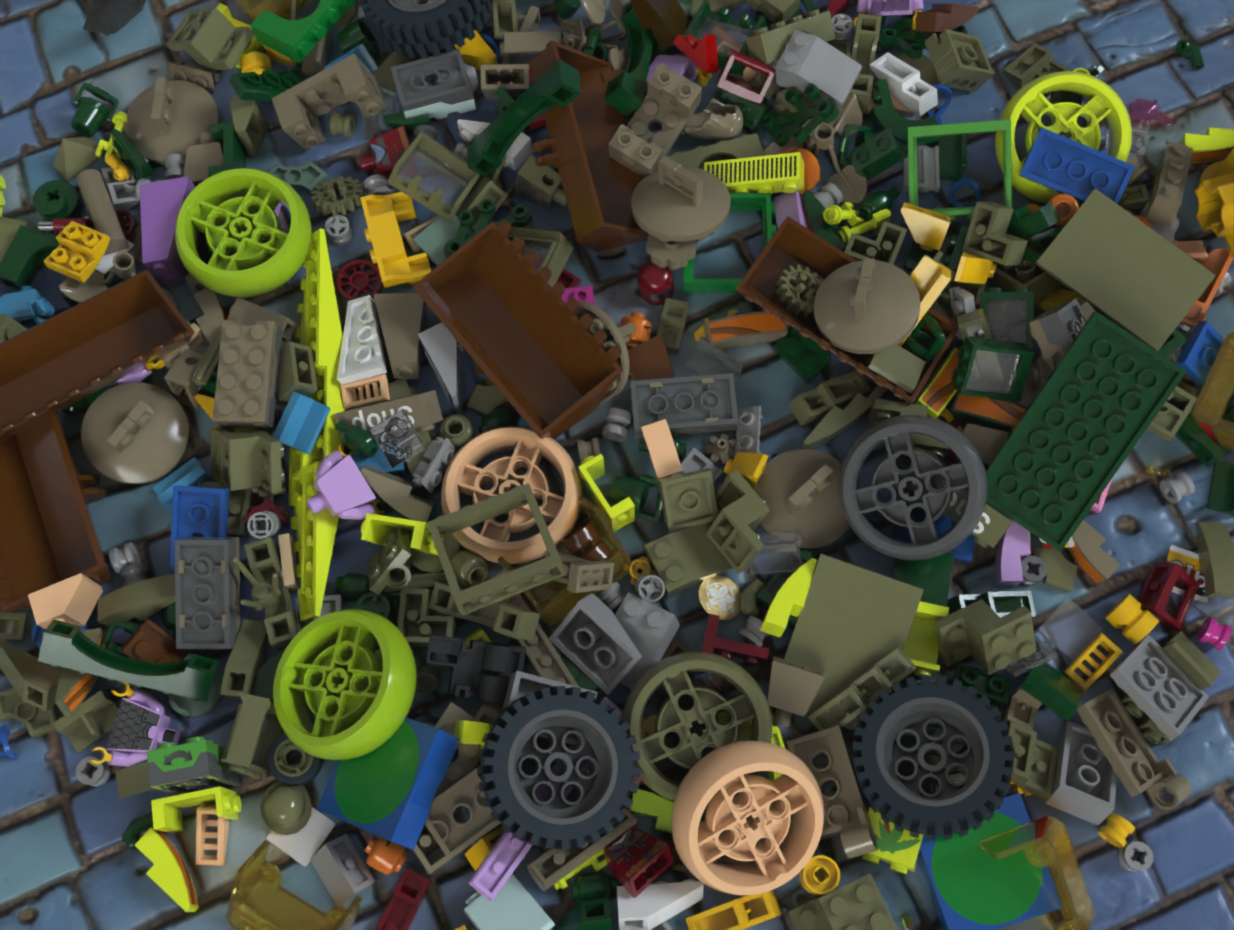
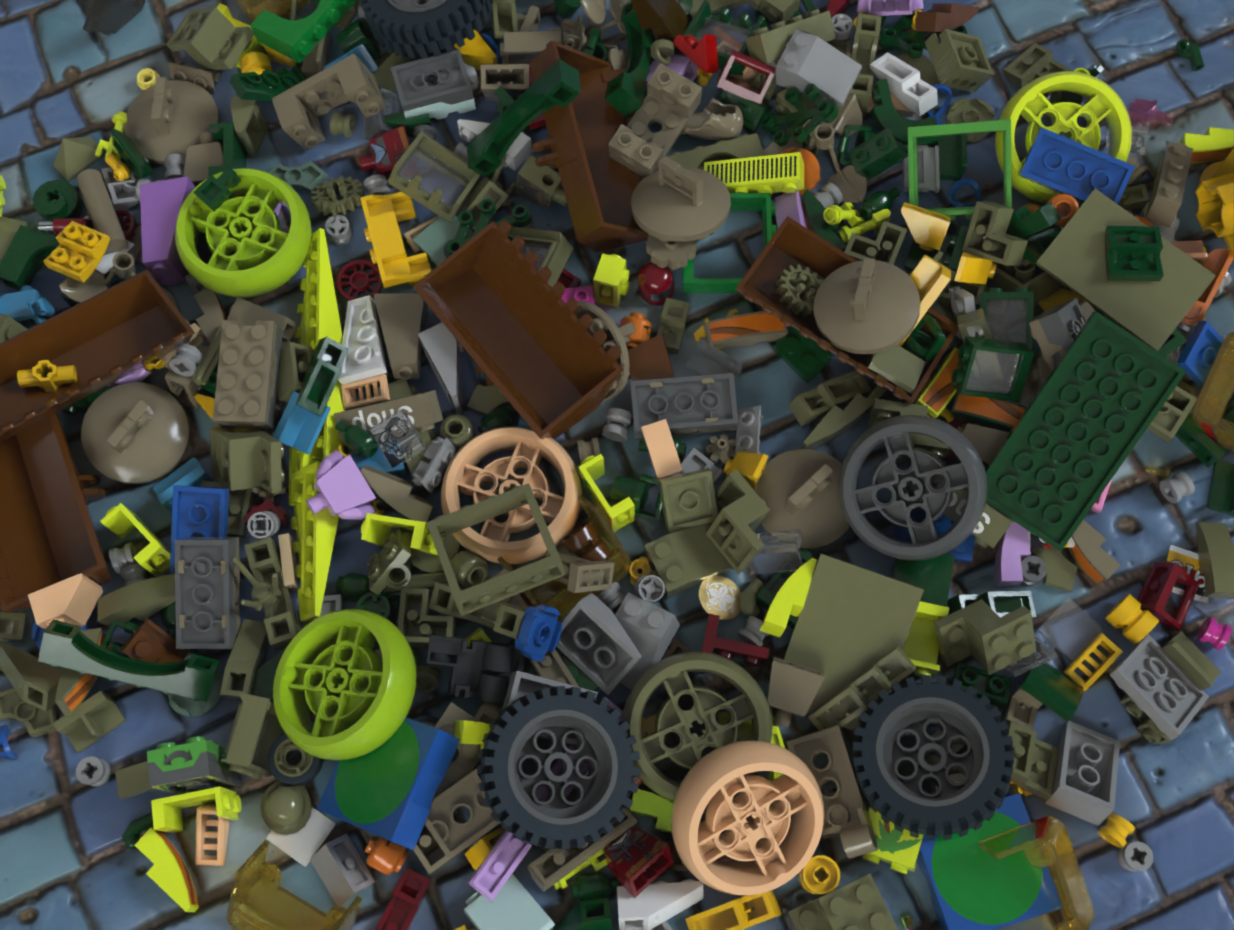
(47, 376): none -> yellow axle
(90, 112): dark green piece -> none
(137, 729): torso -> none
(146, 78): none -> light yellow plate
(155, 555): none -> neon yellow panel
(185, 360): none -> light grey wheel
(216, 191): none -> dark green plate
(321, 375): none -> dark green slope
(539, 632): none -> blue plate
(611, 280): none -> neon yellow brick
(662, 51): none -> olive tile
(970, 110): none -> olive tile
(1133, 253): none -> dark green slope
(1136, 763): dark tan hinge -> none

